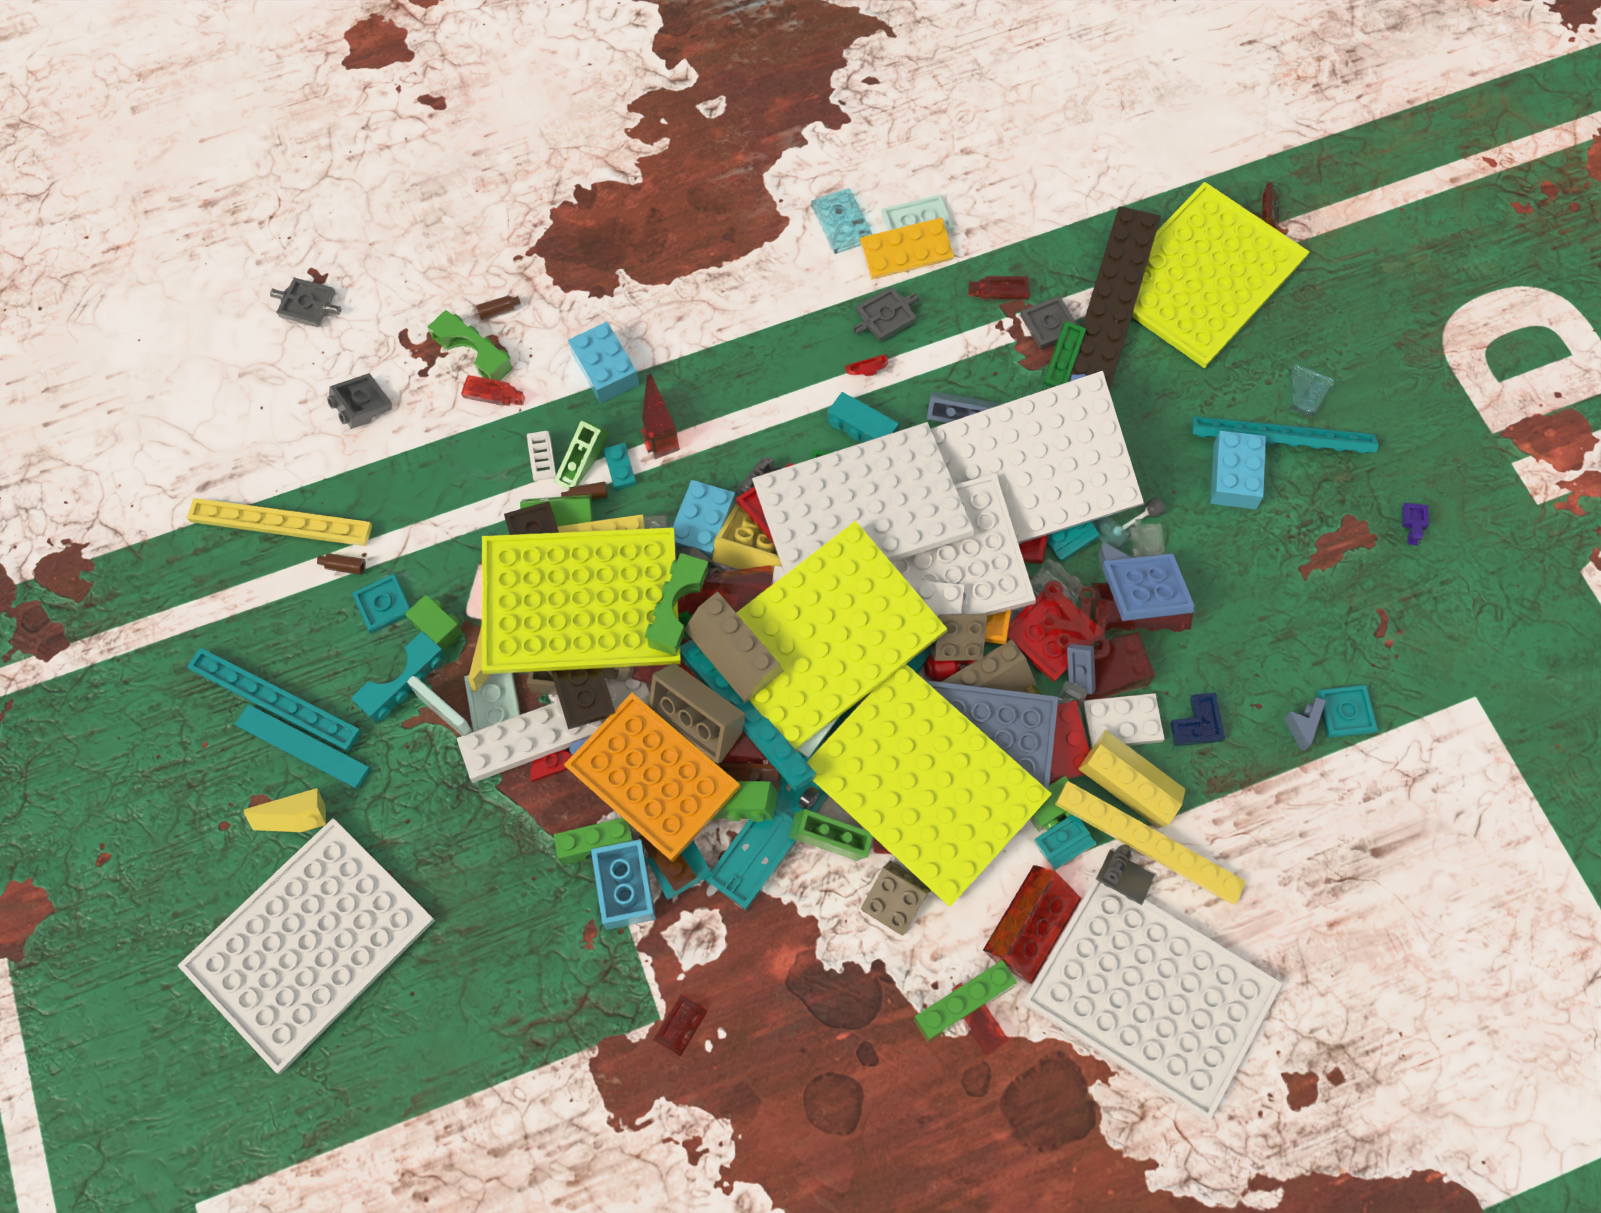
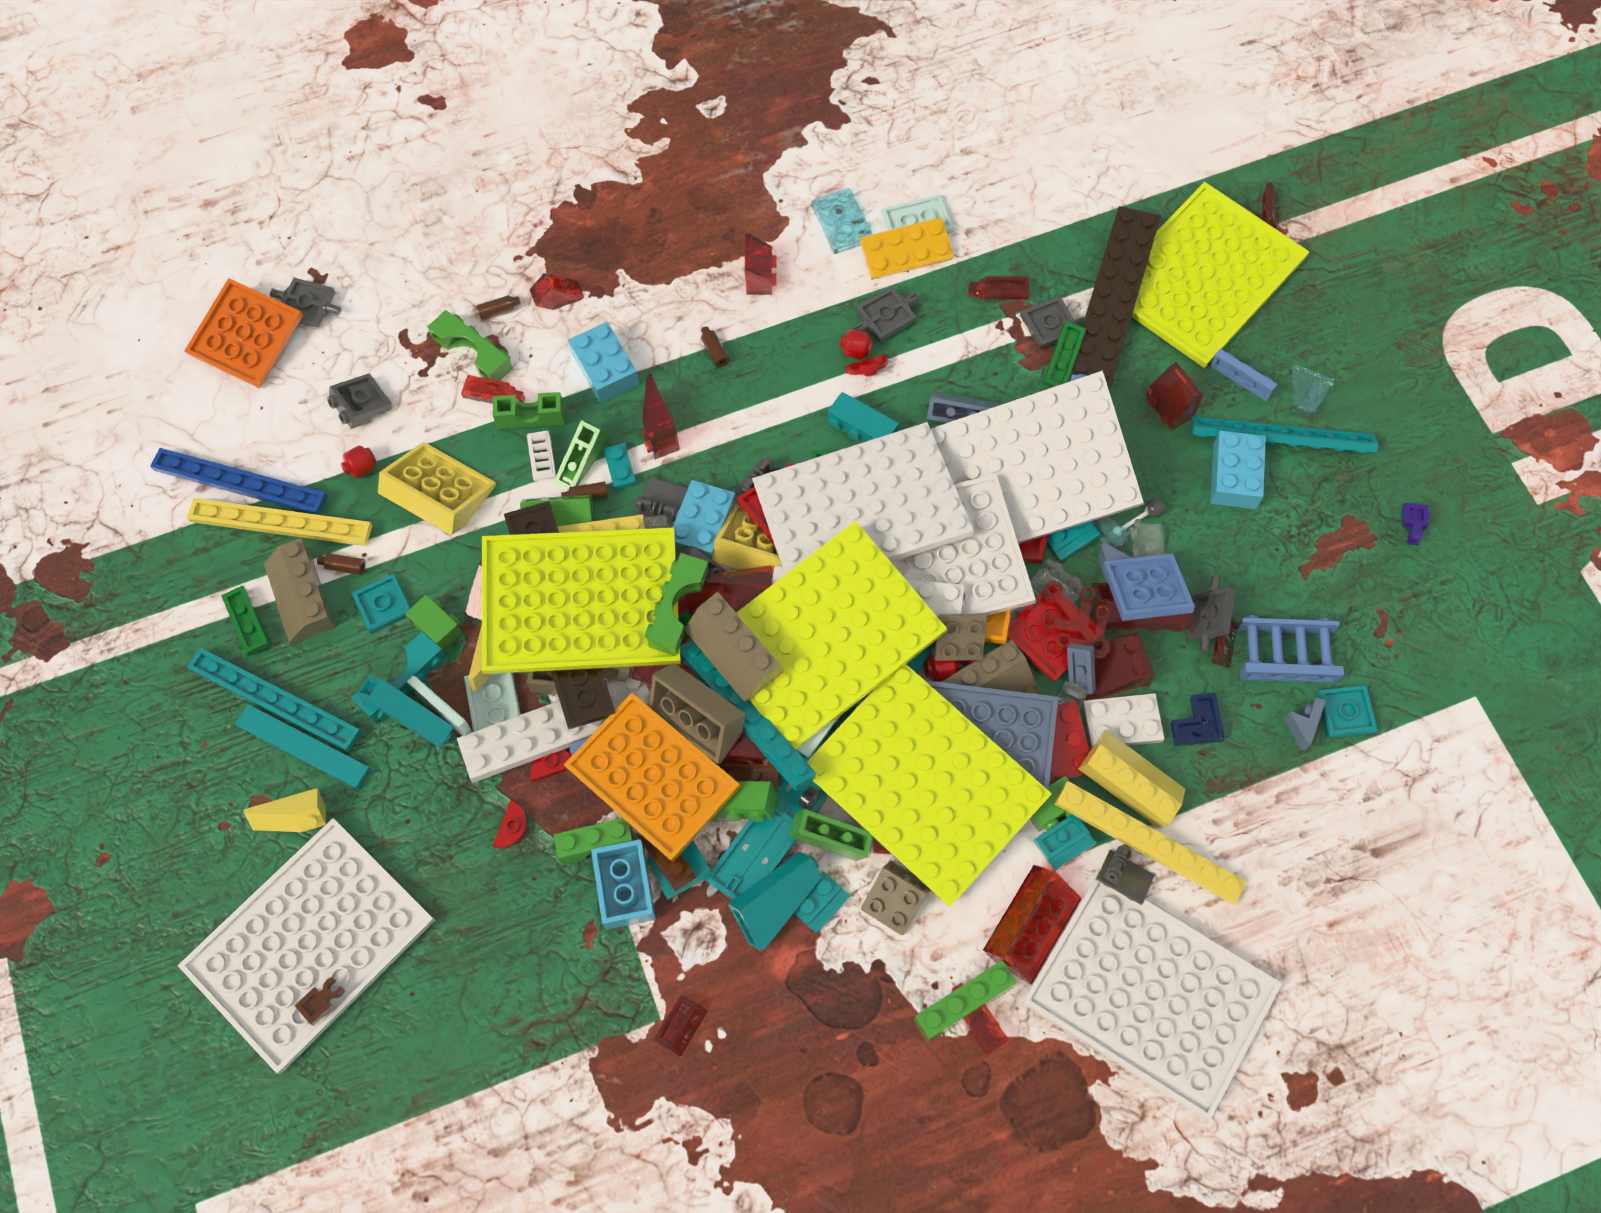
(238, 481): none -> blue plate
(243, 333): none -> orange plate
(245, 620): none -> green plate
(298, 591): none -> dark tan slope
(316, 1002): none -> reddish brown plate
(358, 461): none -> red head
(405, 711): none -> teal slope
(435, 487): none -> light yellow slope
(512, 413): none -> bright green arch
(512, 827): none -> red plate
(555, 291): none -> clear red slope
(660, 499): none -> dark grey hinge
(714, 347): none -> reddish brown cylinder
(759, 266): none -> clear red slope
(773, 899): none -> teal slope
(821, 903): none -> teal plate
(856, 344): none -> red head
(1174, 397): none -> clear red slope
(1211, 614): none -> dark grey plate
(1224, 647): none -> clear red slope
(1243, 374): none -> medium blue plate
(1278, 669): none -> medium blue fence

